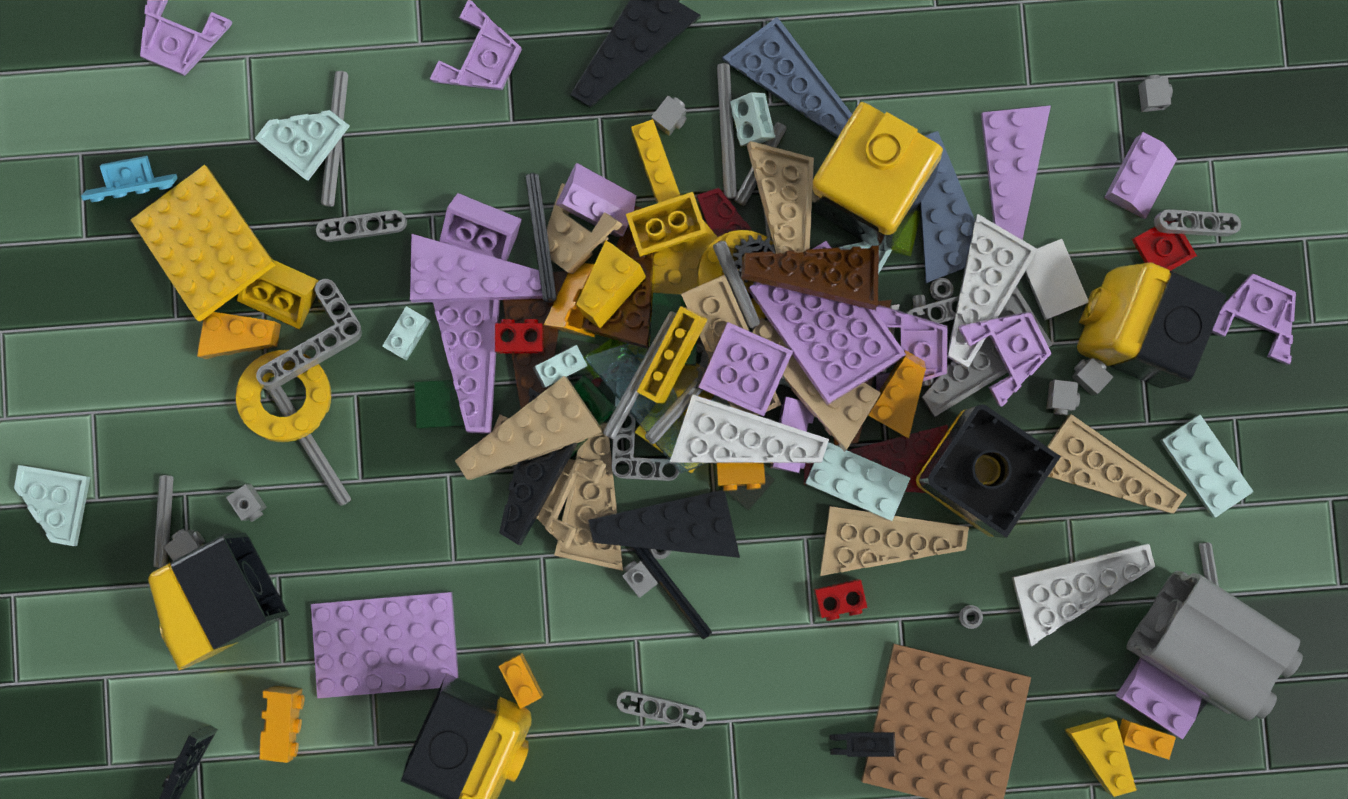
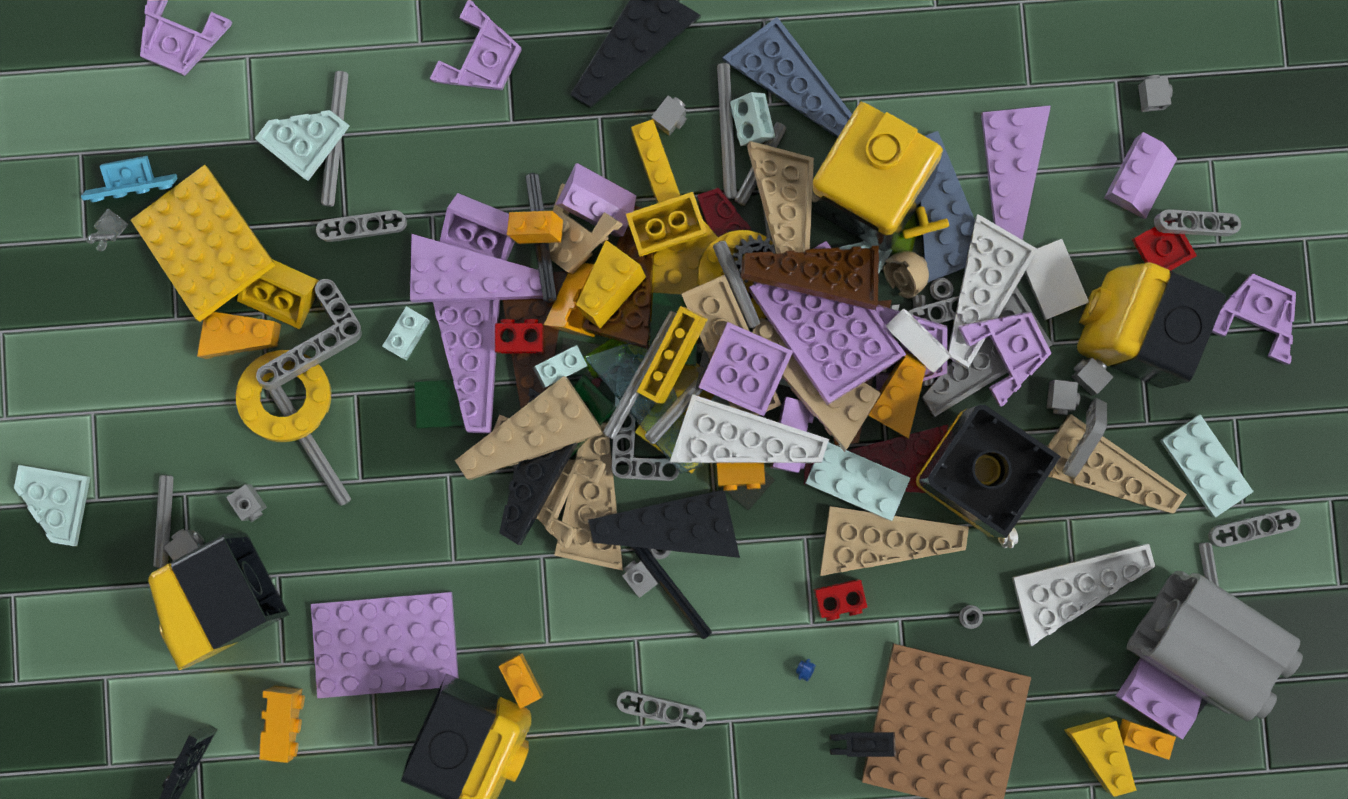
(108, 227): none -> clear plate
(535, 227): none -> light orange brick
(805, 670): none -> blue plate
(907, 272): none -> tan cylinder
(918, 340): none -> white beam
(925, 226): none -> yellow piece
(1010, 541): none -> white plate
(1095, 427): none -> light grey beam
(1254, 528): none -> light grey beam

